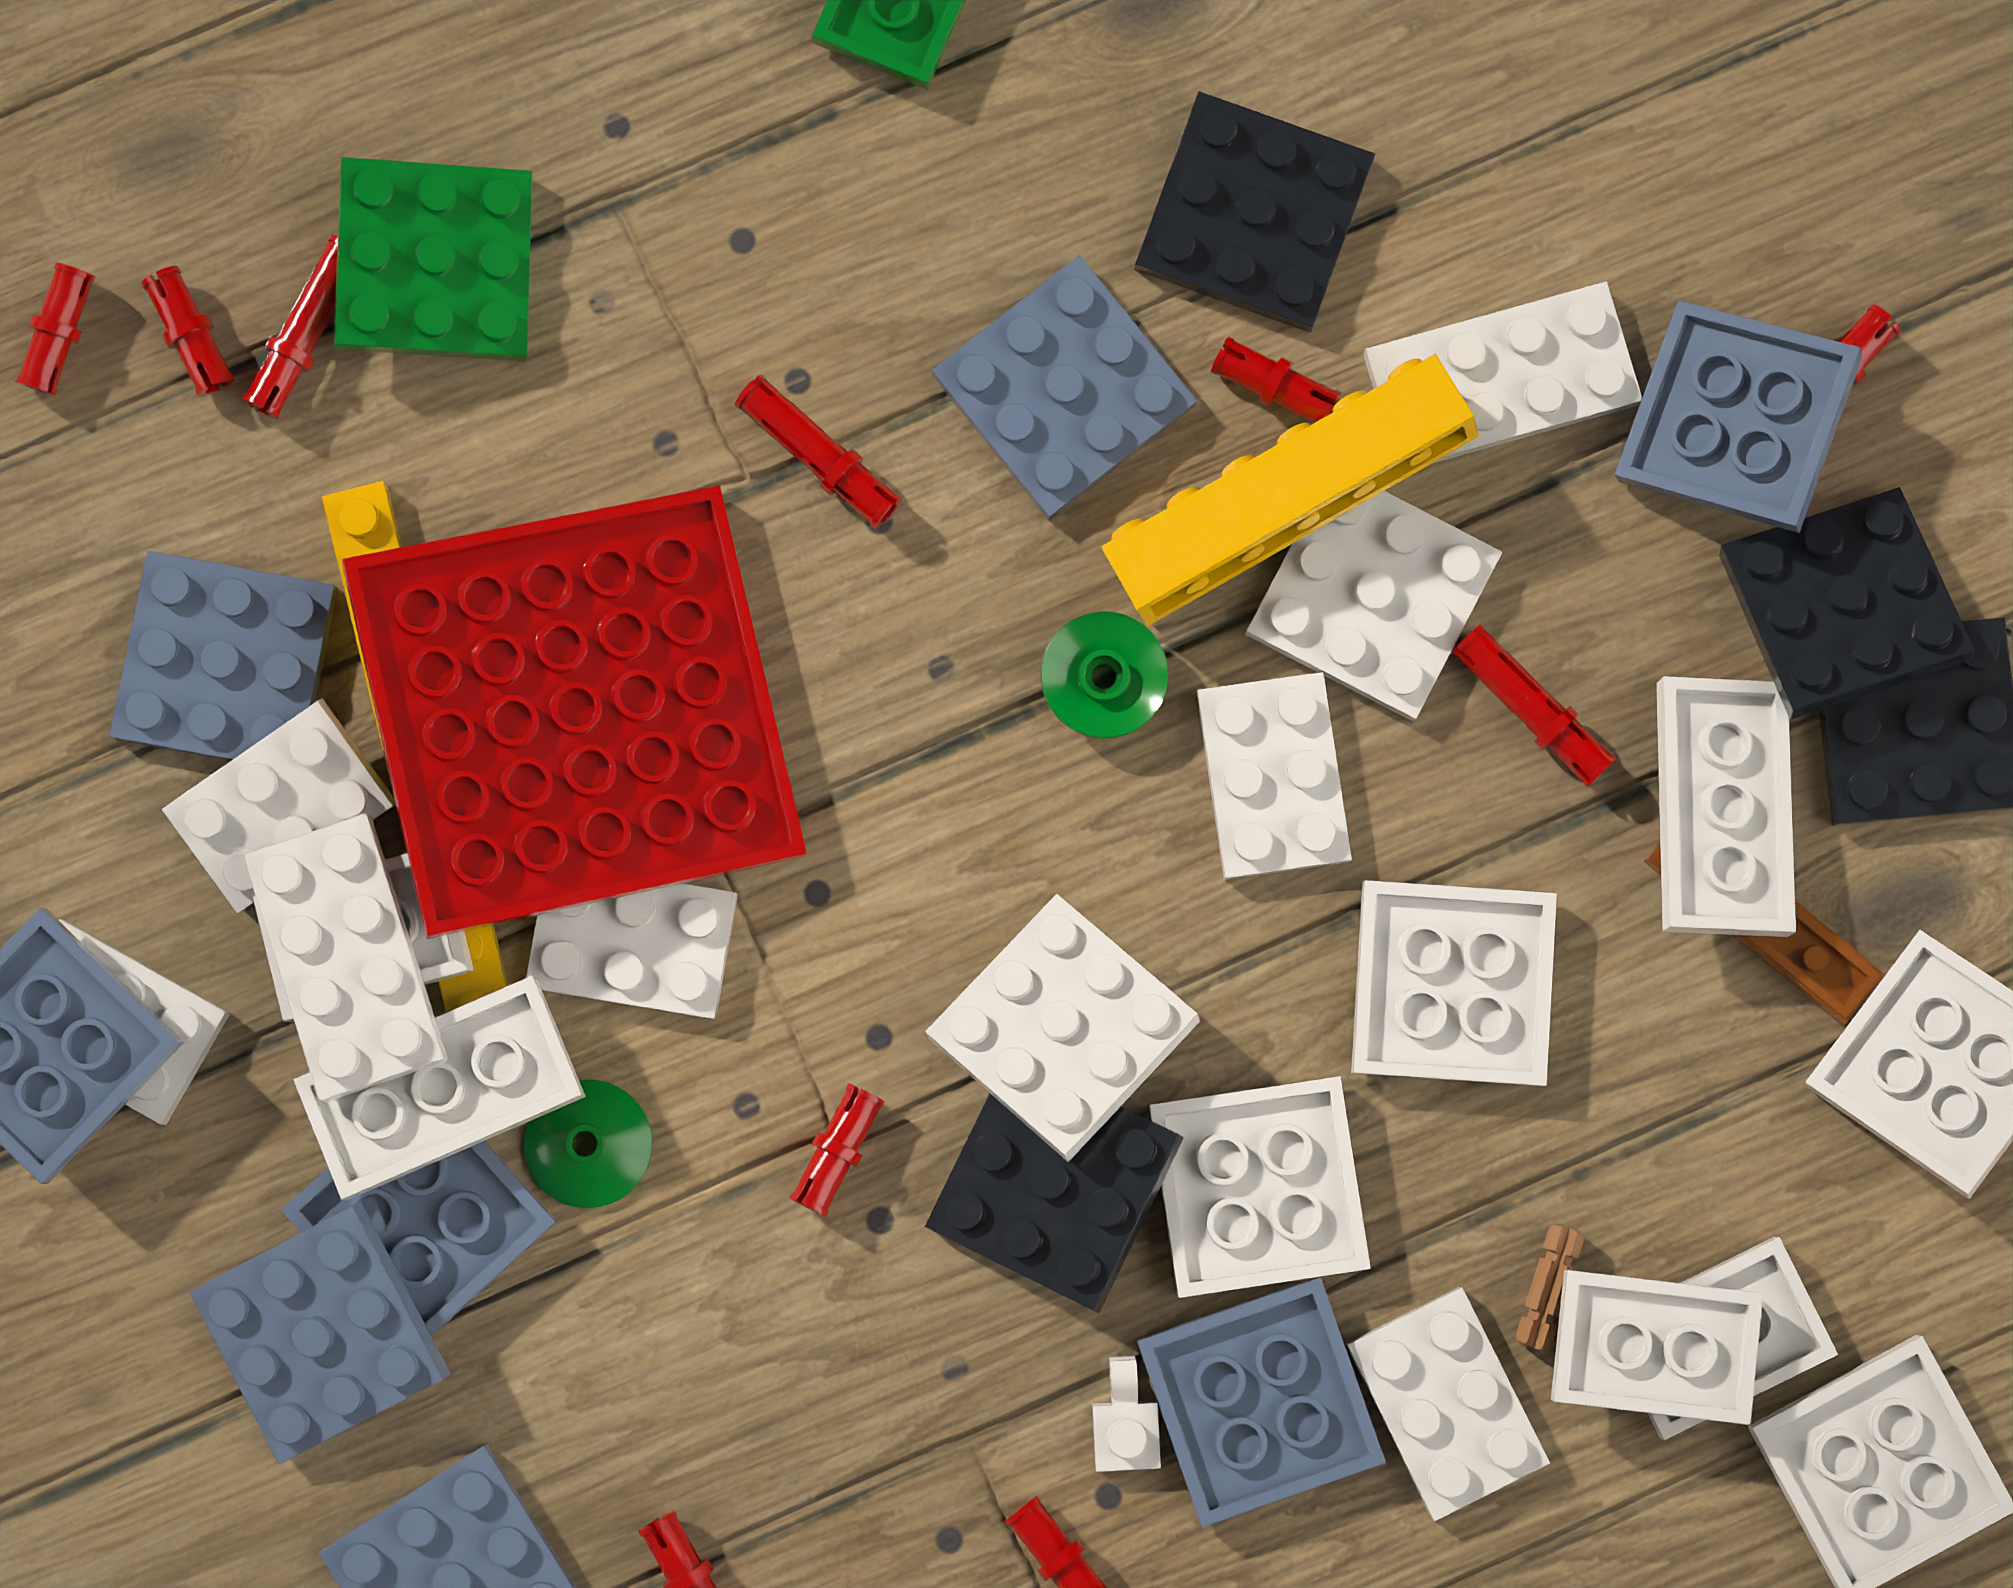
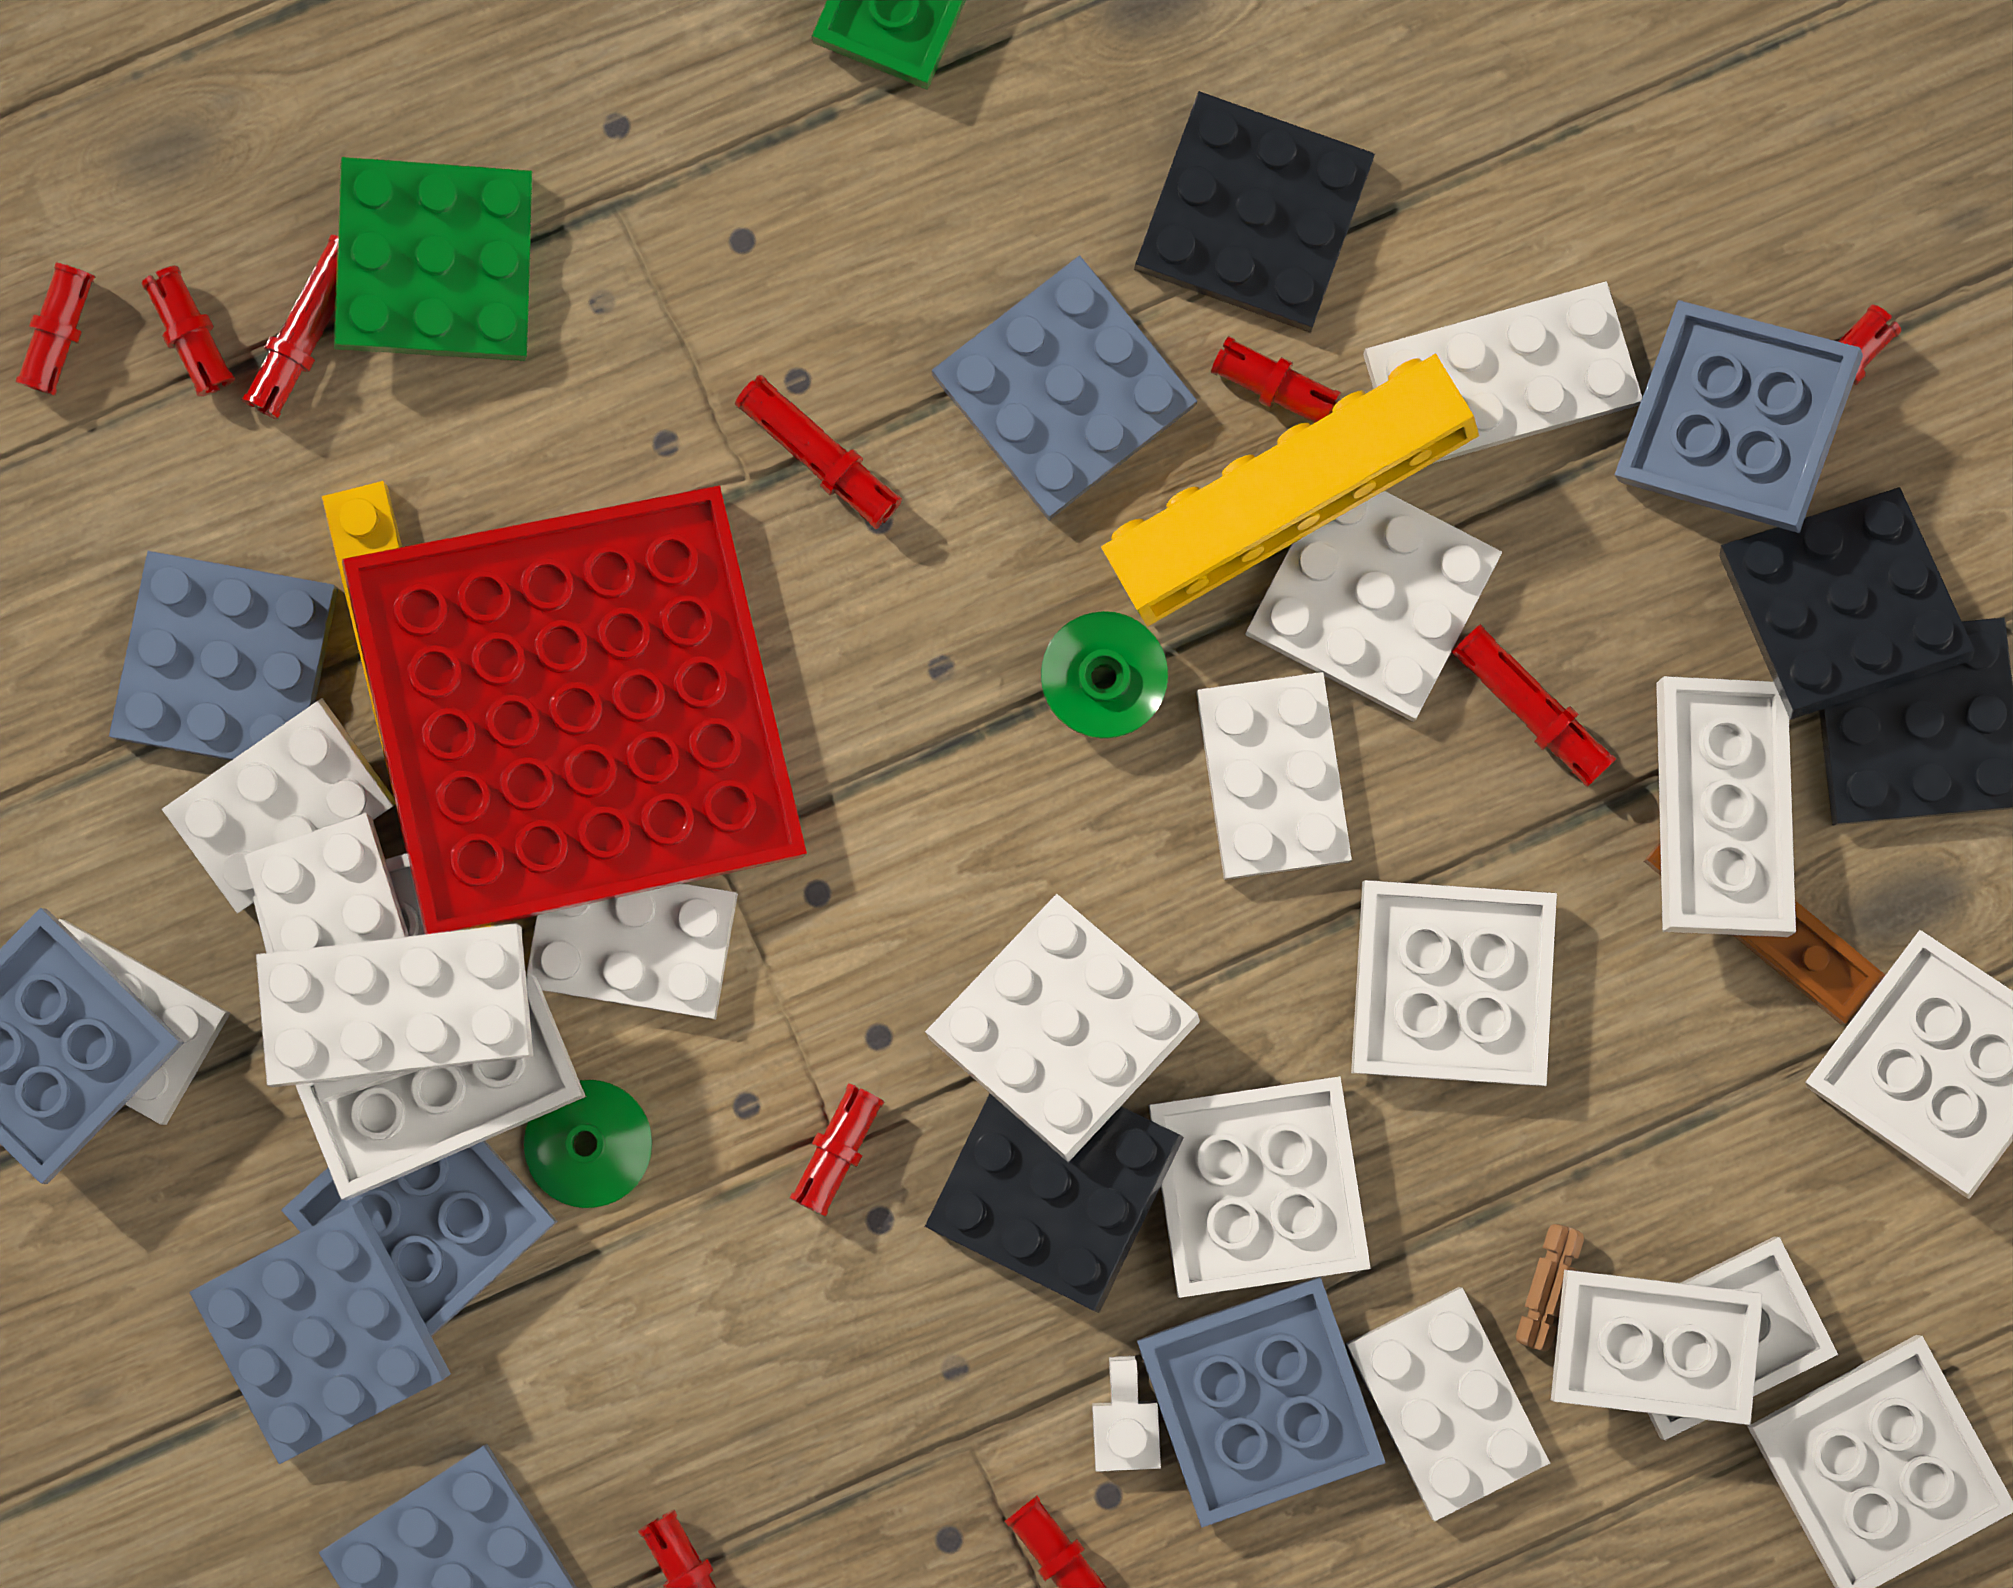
(394, 1005): none -> white plate

